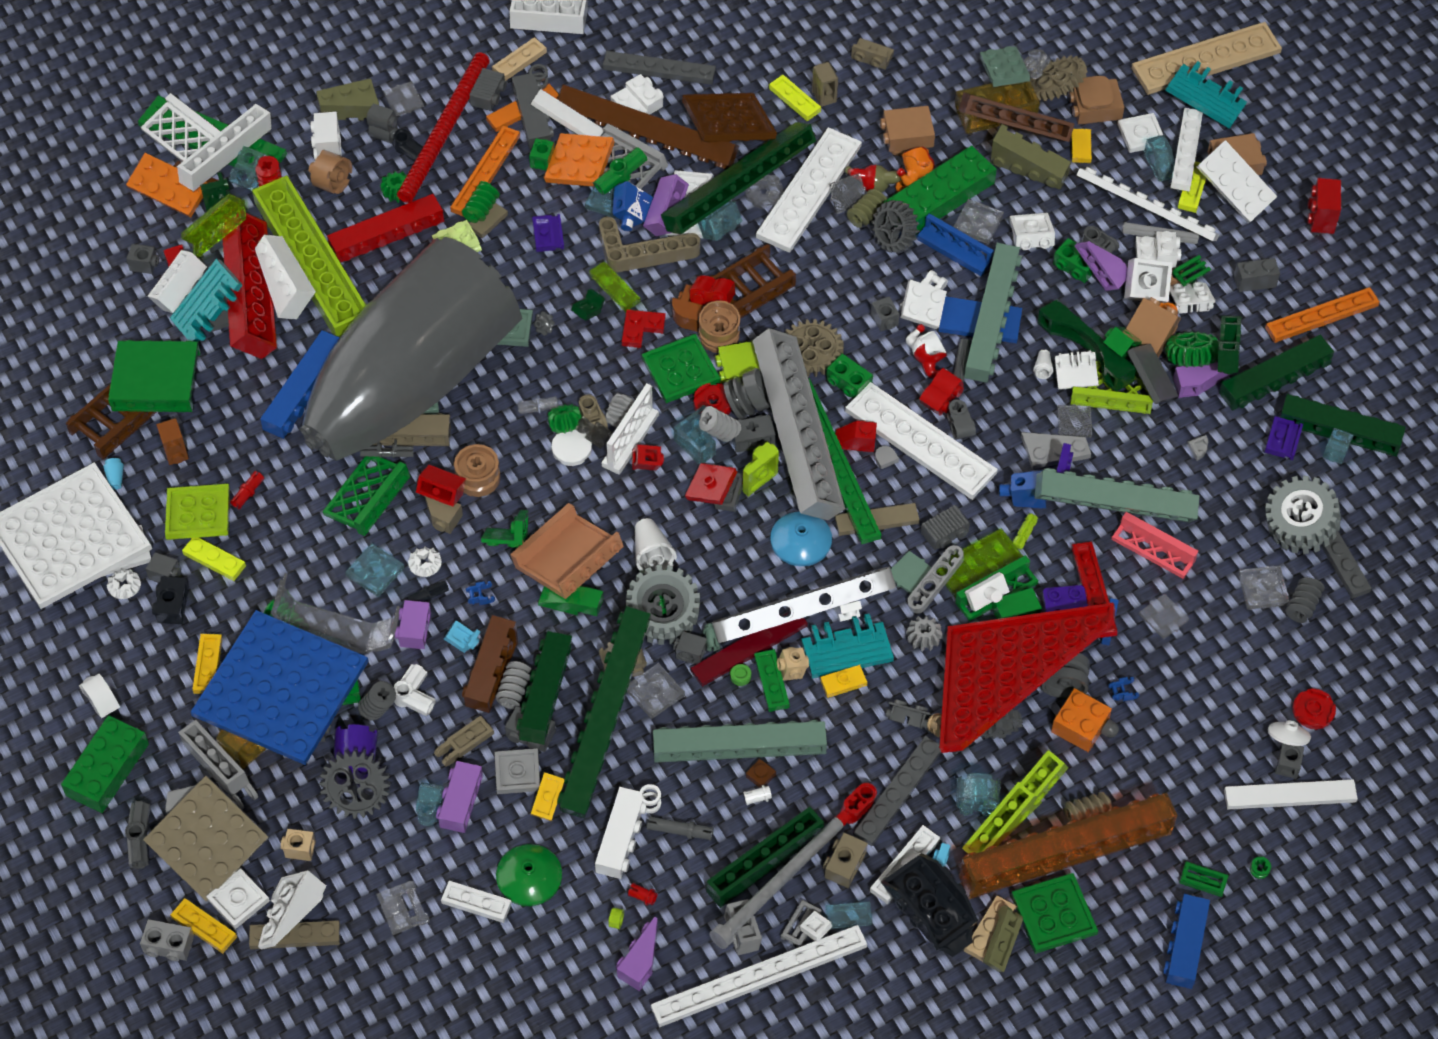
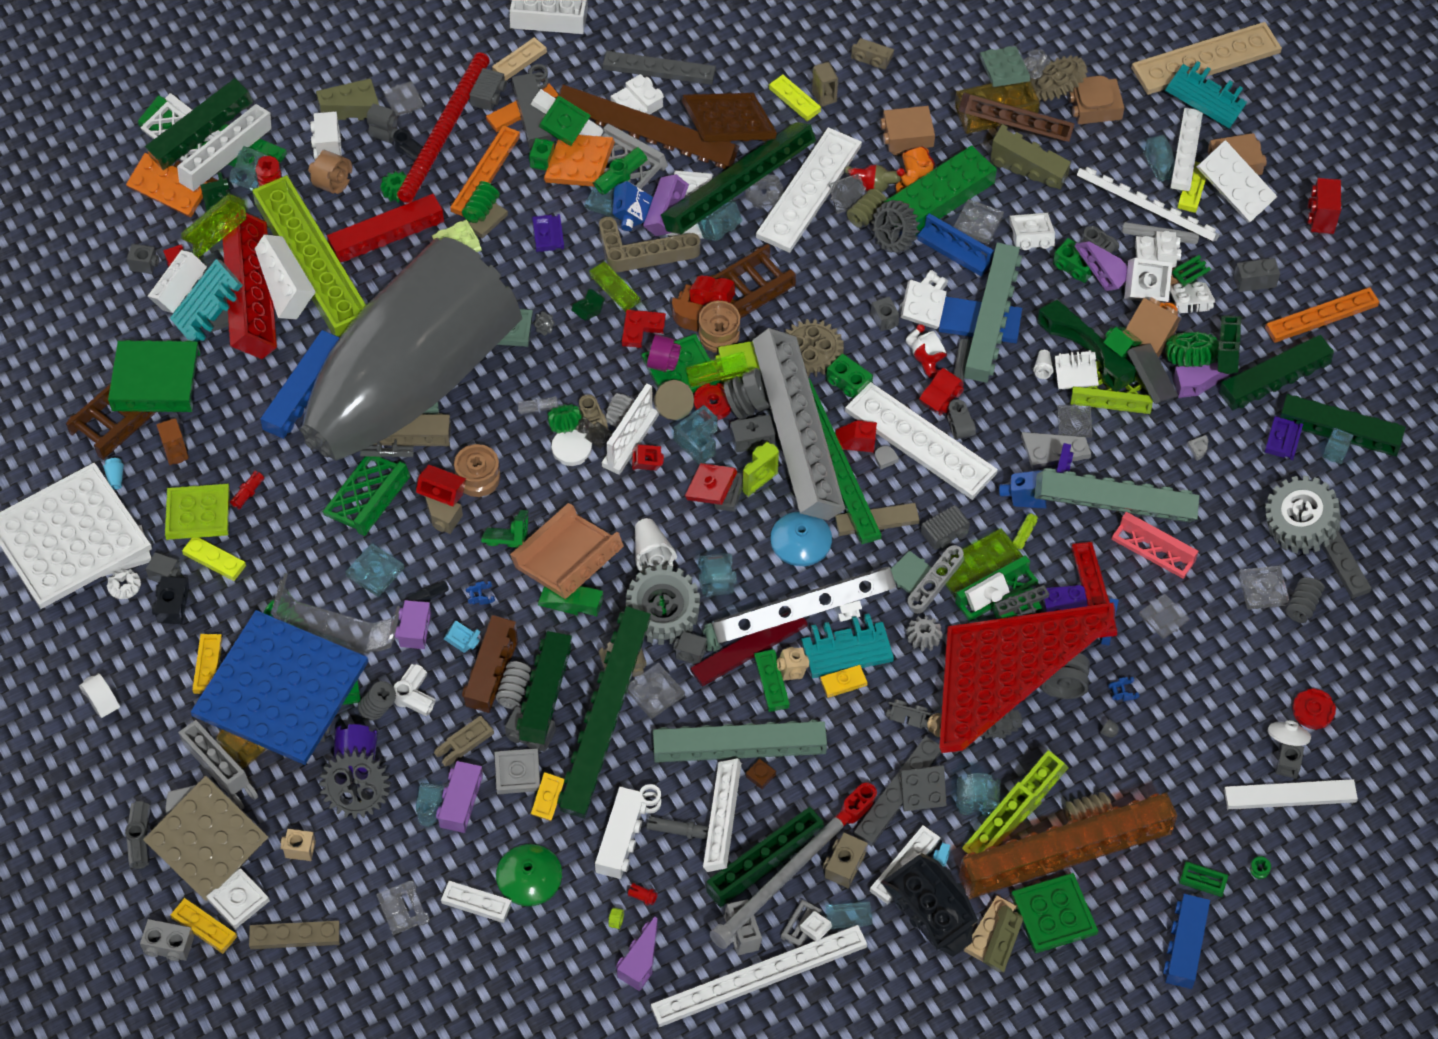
(105, 764): green brick -> none
(199, 124): none -> dark green brick
(292, 902): white wedge -> none
(425, 569): white gear -> none
(564, 121): none -> green plate
(663, 354): none -> magenta piece
(673, 400): none -> dark tan tile
(716, 574): none -> clear light blue brick
(717, 369): none -> clear neon green tile
(719, 424): light grey piece -> none
(722, 815): none -> white plate
(740, 674): bright green tile -> none
(757, 795): white pin -> none
(923, 788): none -> dark grey hinge
(1016, 607): none -> dark grey piece
(1081, 145): yellow tile -> none
(1081, 720): orange brick -> none
(1138, 130): white plate -> none

